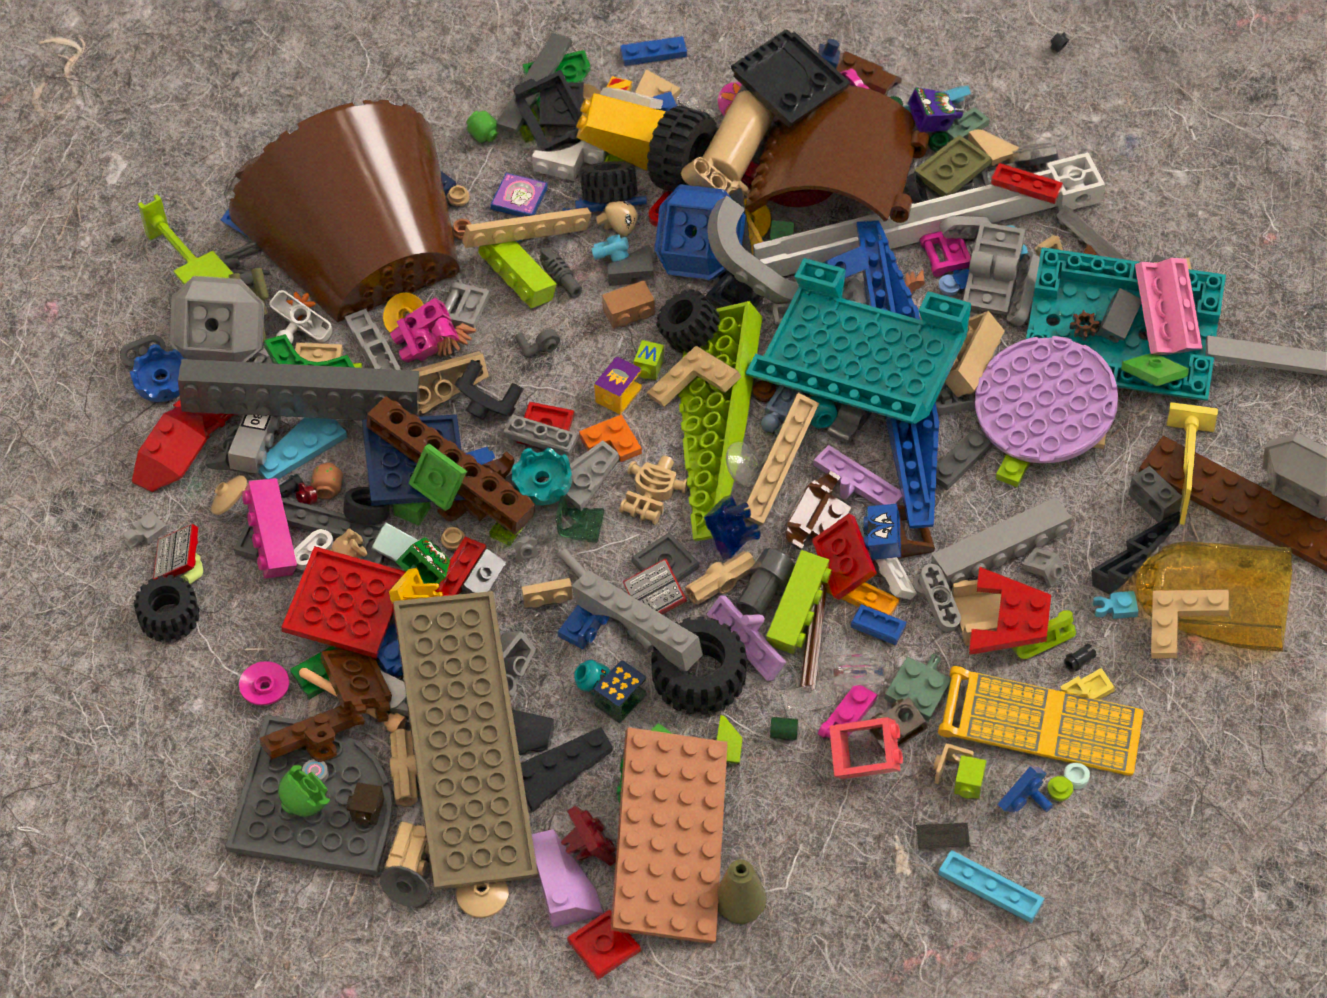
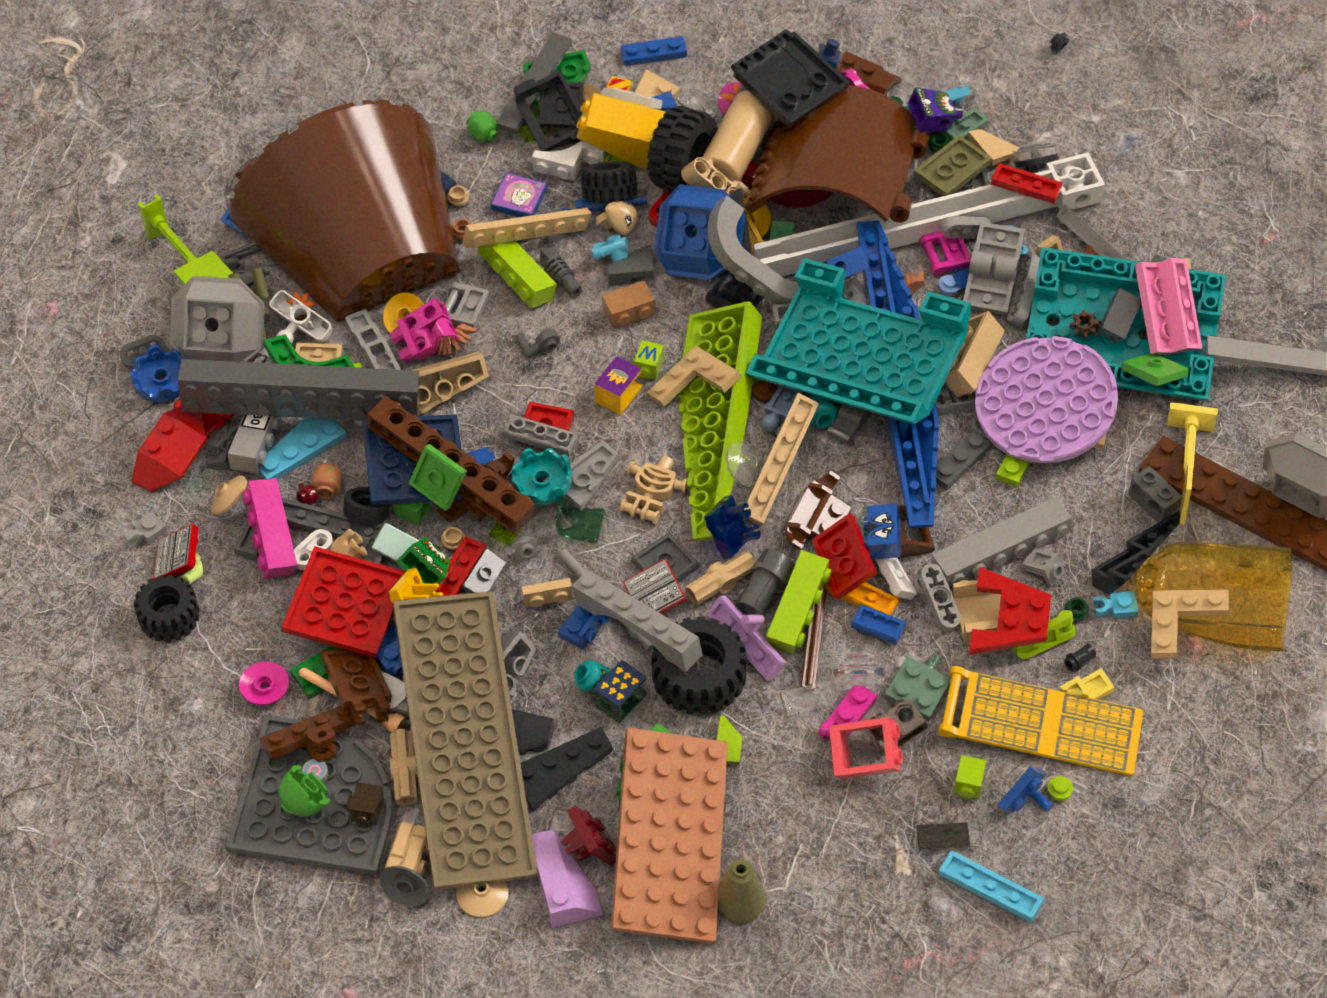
(290, 485): black pin -> none
(481, 402): black connector -> none
(602, 947): red tile -> none
(614, 433): orange plate -> none
(688, 320): black tyre -> none
(784, 728): dark green piece -> none
(857, 478): lavender plate -> none
(916, 188): black piece -> none
(948, 754): tan bracket -> none
(1077, 774): light aqua tile -> none
(1078, 604): none -> dark green plate

